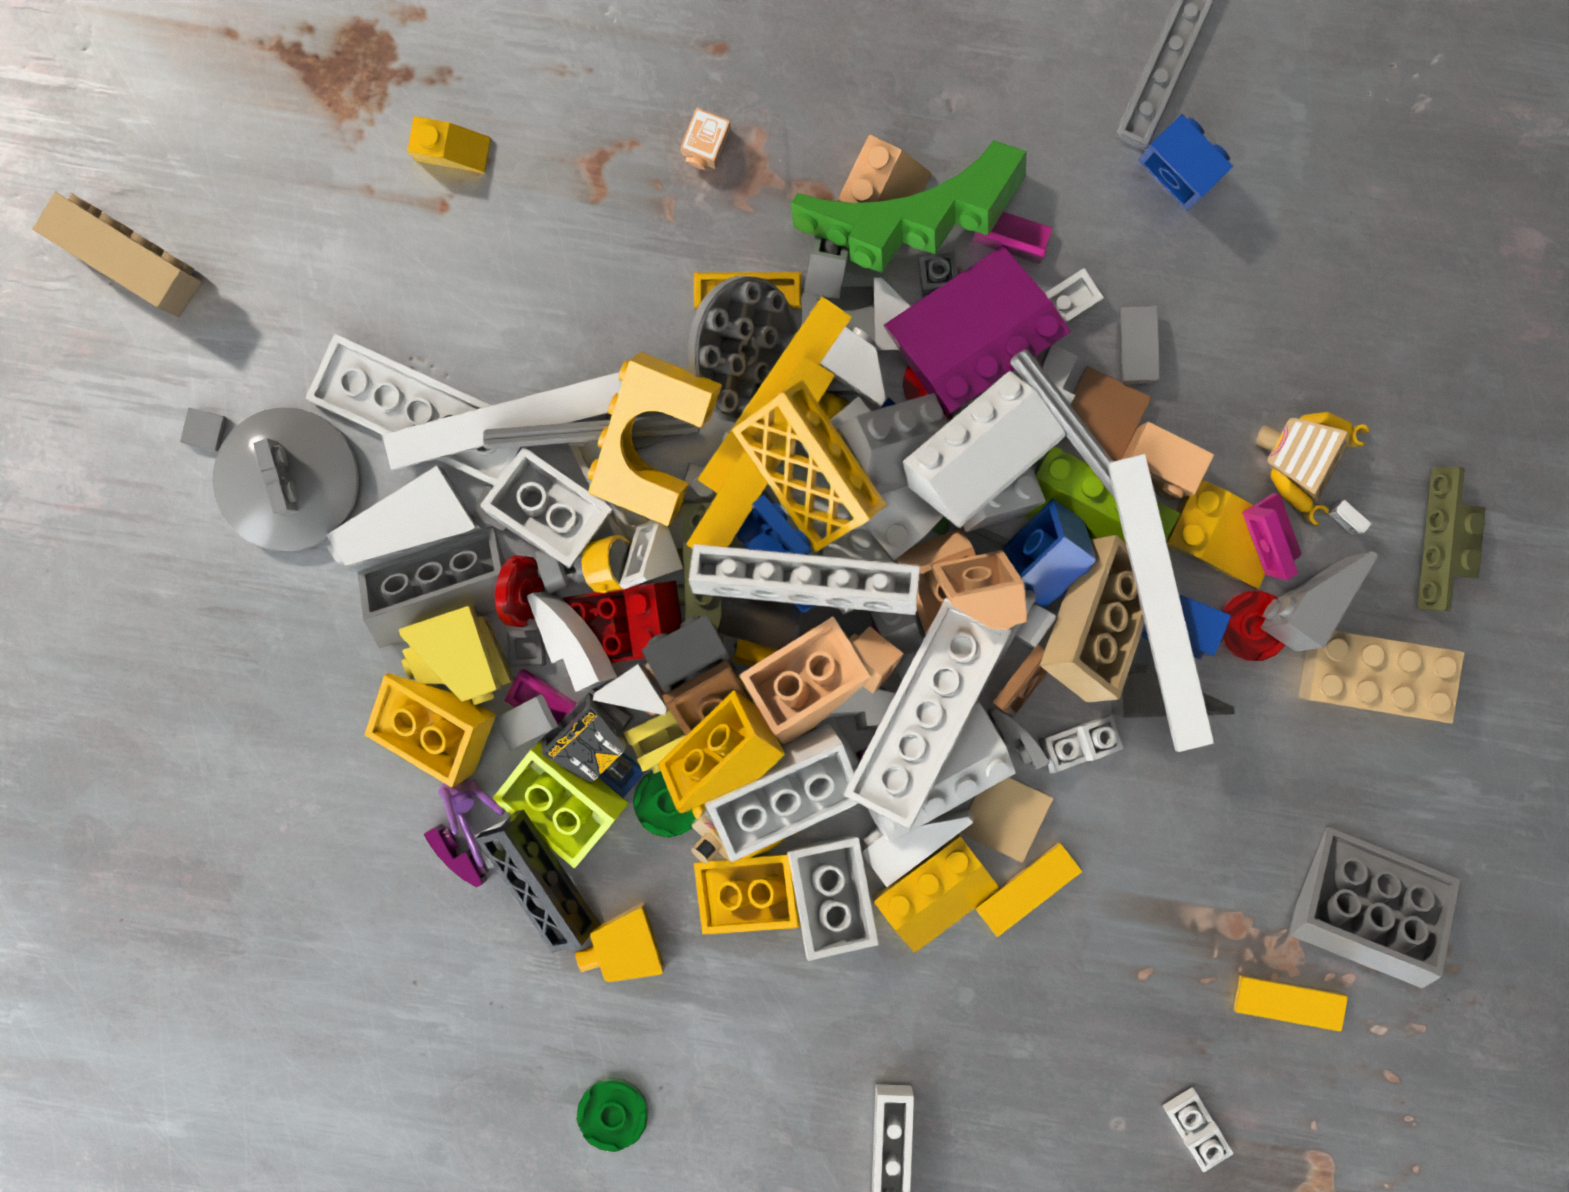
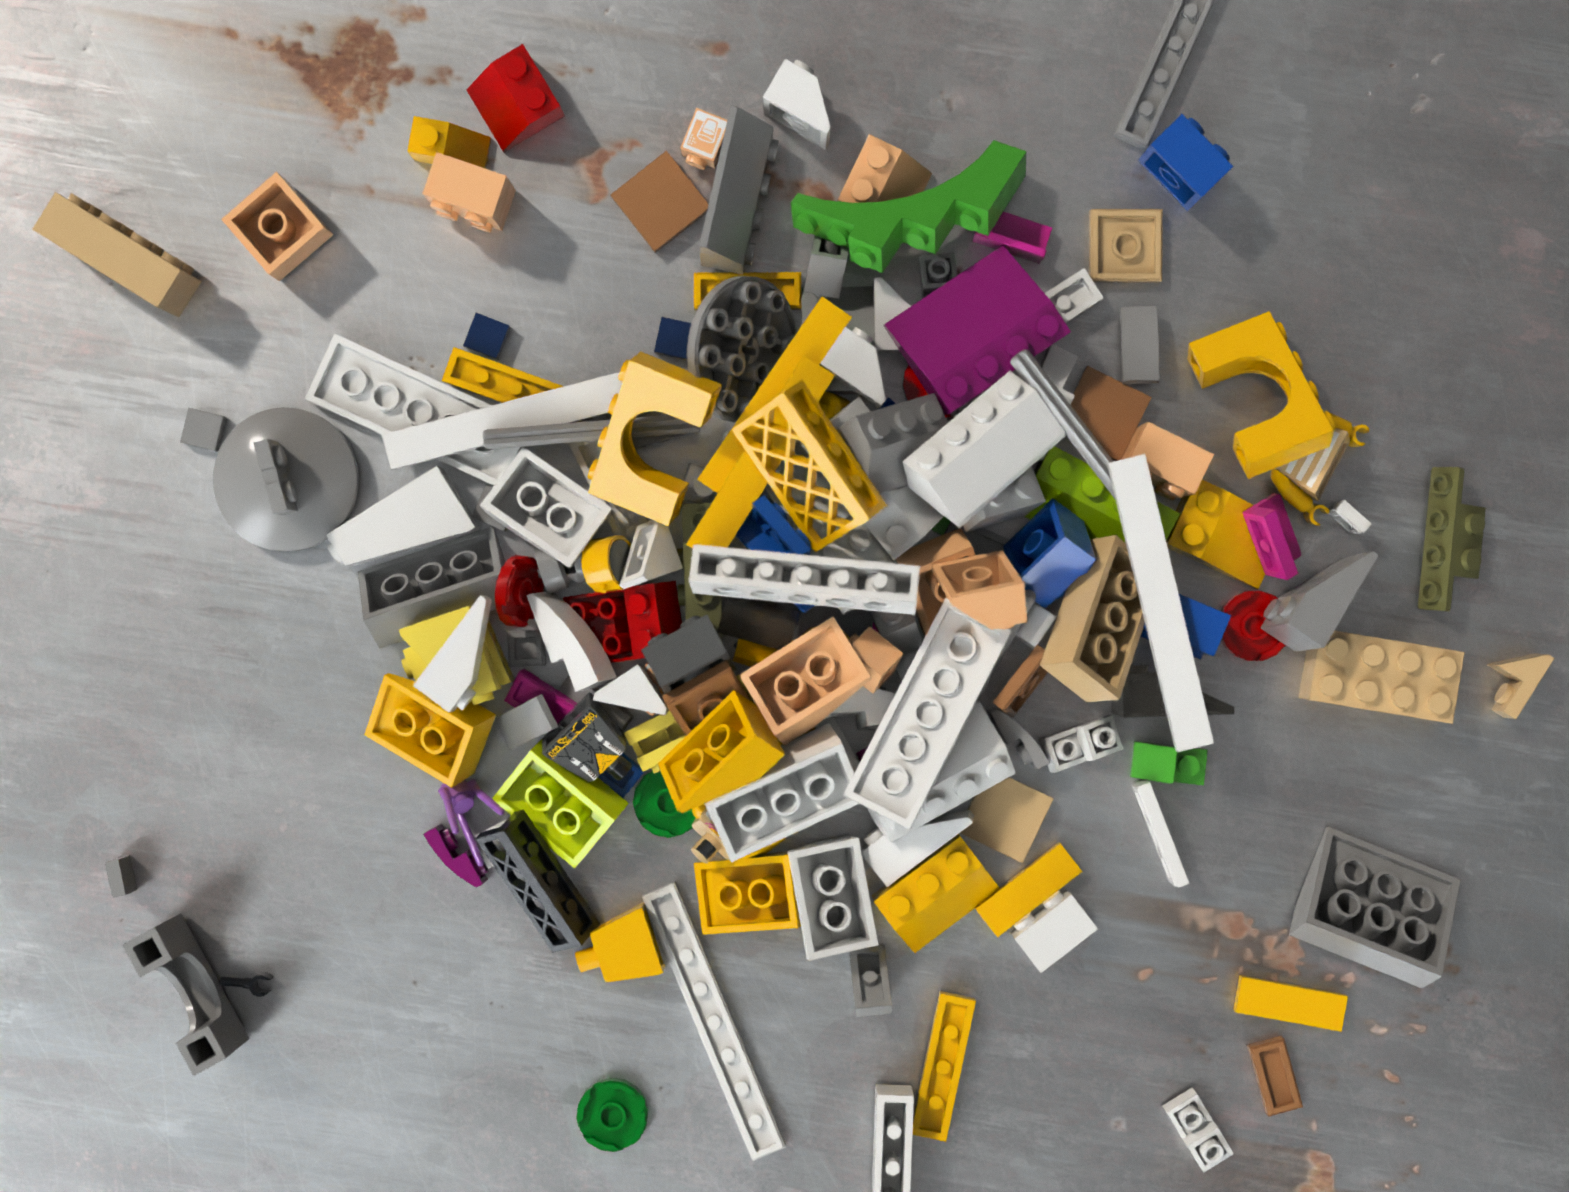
(121, 876): none -> light grey tile
(212, 1020): none -> light grey arch
(248, 983): none -> black hand
(277, 226): none -> light nougat brick
(456, 665): none -> white slope
(469, 192): none -> light nougat brick
(486, 336): none -> dark blue tile
(492, 378): none -> yellow plate
(514, 98): none -> red slope
(660, 201): none -> medium nougat tile
(672, 338): none -> dark blue tile
(714, 1021): none -> white tile
(736, 192): none -> light grey slope
(797, 102): none -> white slope
(870, 981): none -> light grey slope
(943, 1065): none -> yellow plate
(1053, 930): none -> white brick
(1125, 245): none -> tan tile
(1160, 833): none -> white tile
(1166, 765): none -> bright green slope
(1261, 348): none -> yellow arch
(1275, 1076): none -> medium nougat tile
(1524, 676): none -> tan slope

